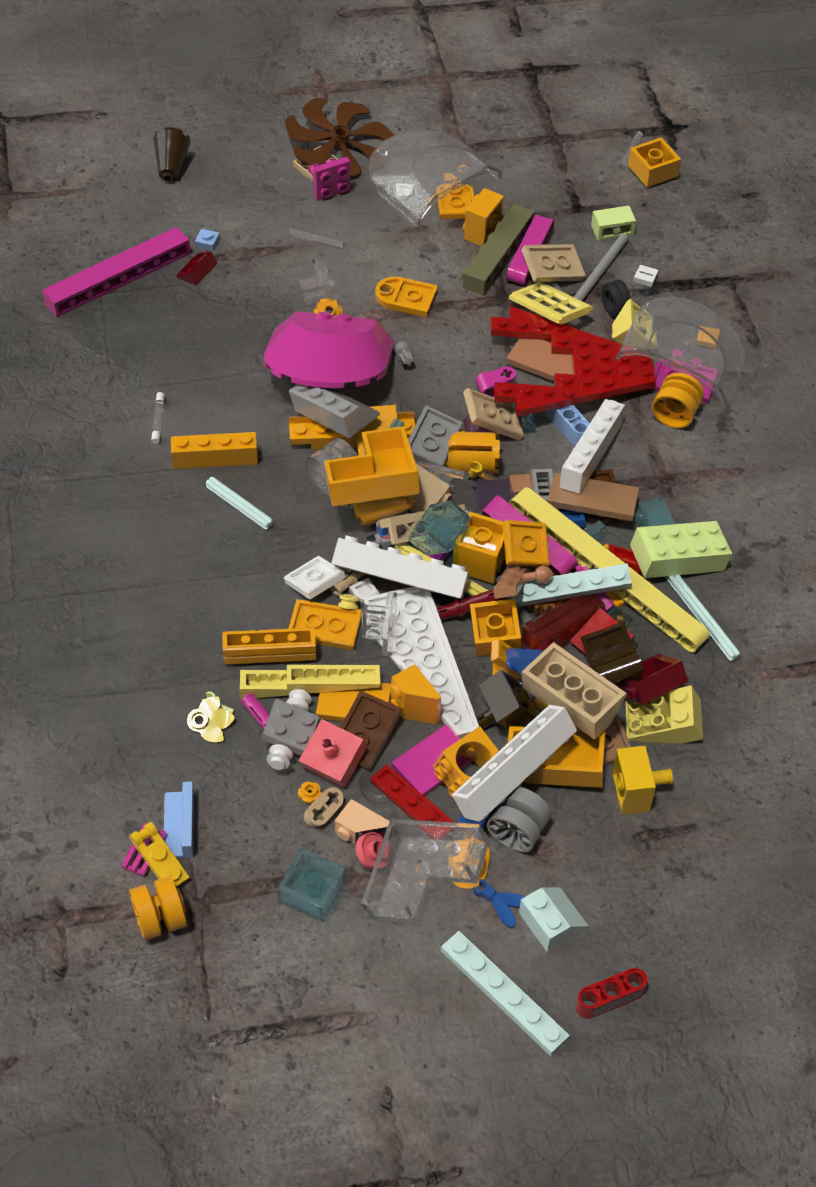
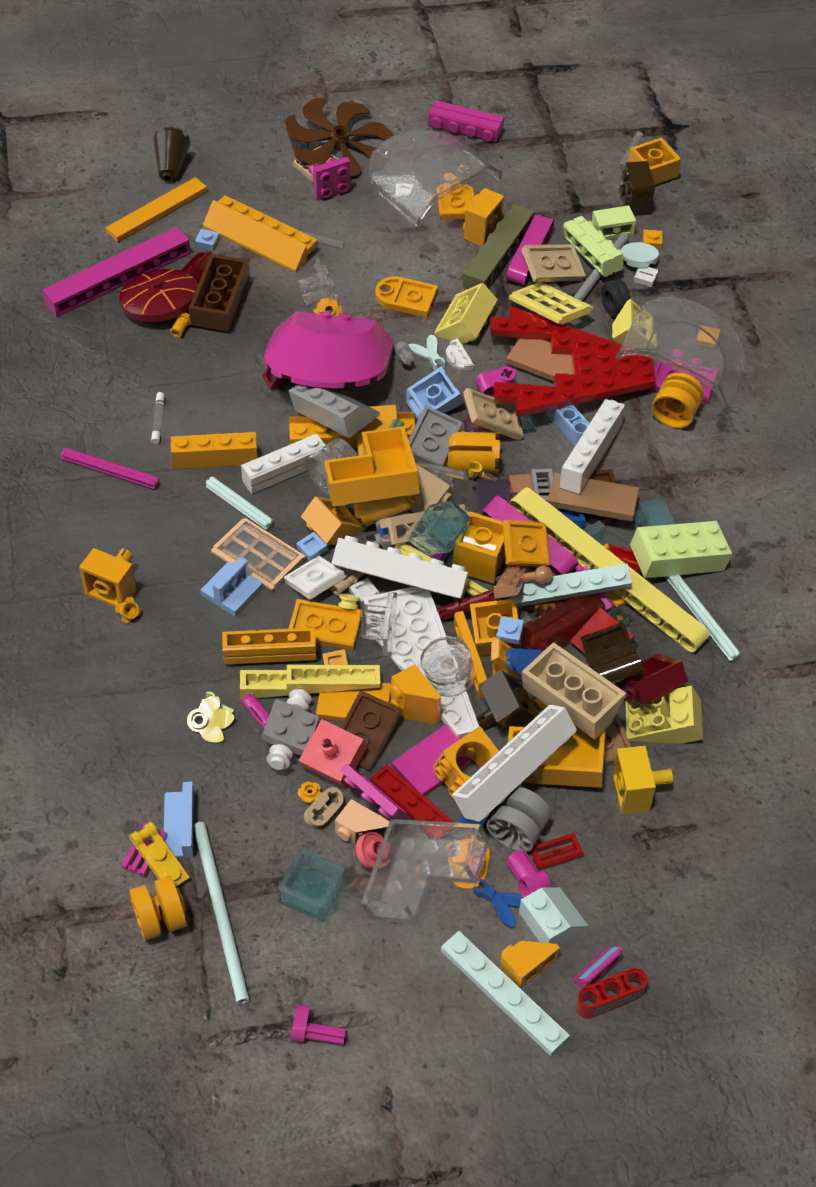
(108, 576): none -> light orange brick
(110, 468): none -> dark pink axle
(134, 609): none -> light orange plate
(156, 209): none -> light orange tile
(158, 295): none -> dark red dish
(180, 325): none -> light orange pin
(219, 292): none -> reddish brown brick
(221, 914): none -> light aqua piece
(232, 587): none -> light blue bracket
(259, 233): none -> light orange slope
(266, 555): none -> clear piece
(273, 381): none -> dark red tile
(279, 464): none -> white brick
(303, 1030): none -> dark pink piece
(312, 546): none -> light blue plate
(331, 521): none -> light orange slope
(335, 658): none -> light orange plate
(373, 794): none -> dark pink plate
(429, 353): none -> light aqua piece
(434, 391): none -> light blue slope
(448, 666): none -> clear wheel
(458, 357): none -> white tile
(464, 634): none -> light orange tile
(466, 121): none -> dark pink brick
(467, 314): none -> light yellow slope
(510, 630): none -> light blue plate
(526, 873): none -> dark pink piece
(527, 960): none -> light orange slope
(554, 861): none -> red tile
(593, 246): none -> yellowish green brick
(598, 967): none -> dark pink slope
(637, 187): none -> dark brown brick
(640, 254): none -> light aqua tile
(653, 238): none -> light orange plate

